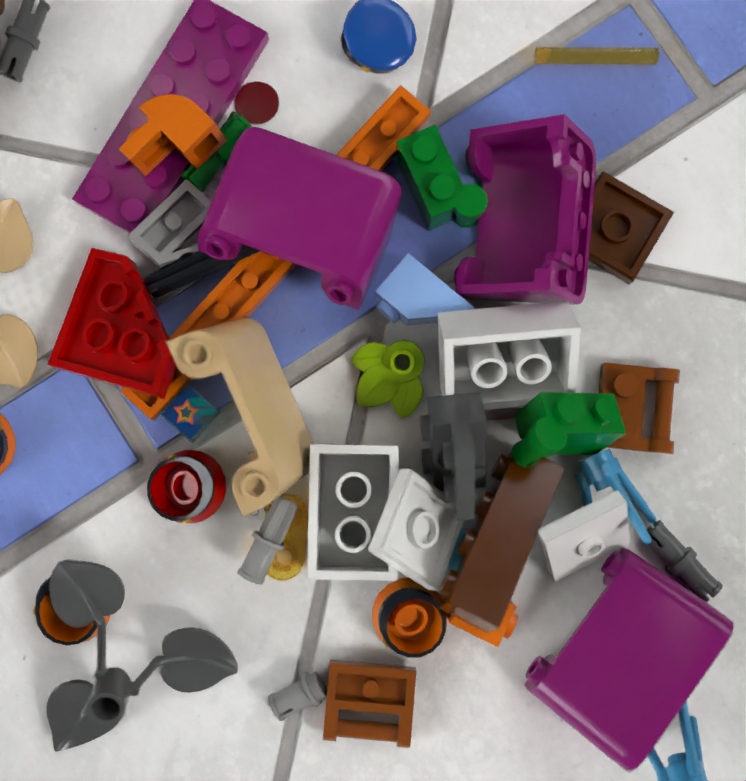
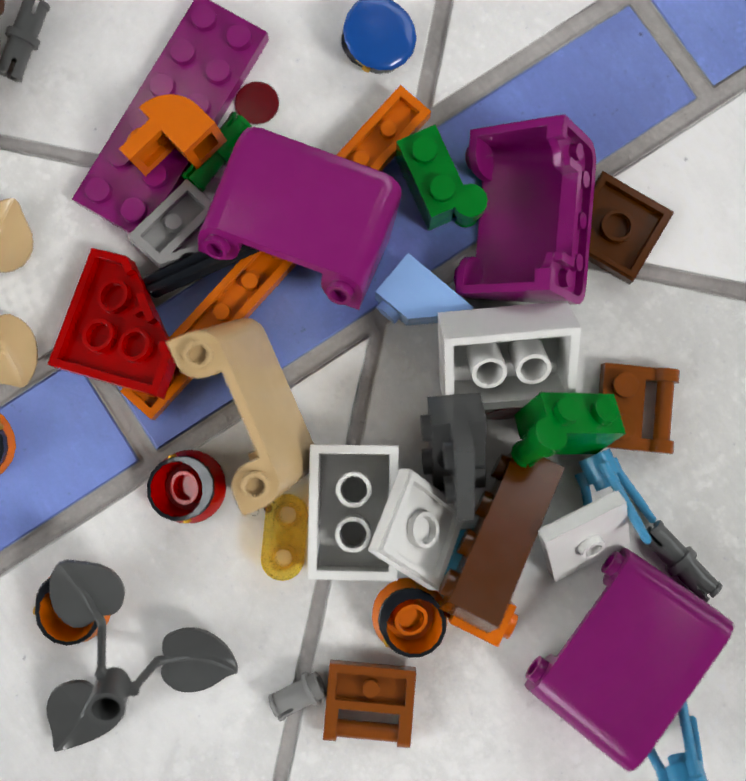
(190, 413): tile -> none
(268, 540): light grey axle -> none
(385, 380): lime plate -> none
(596, 55): clear yellow bar -> none

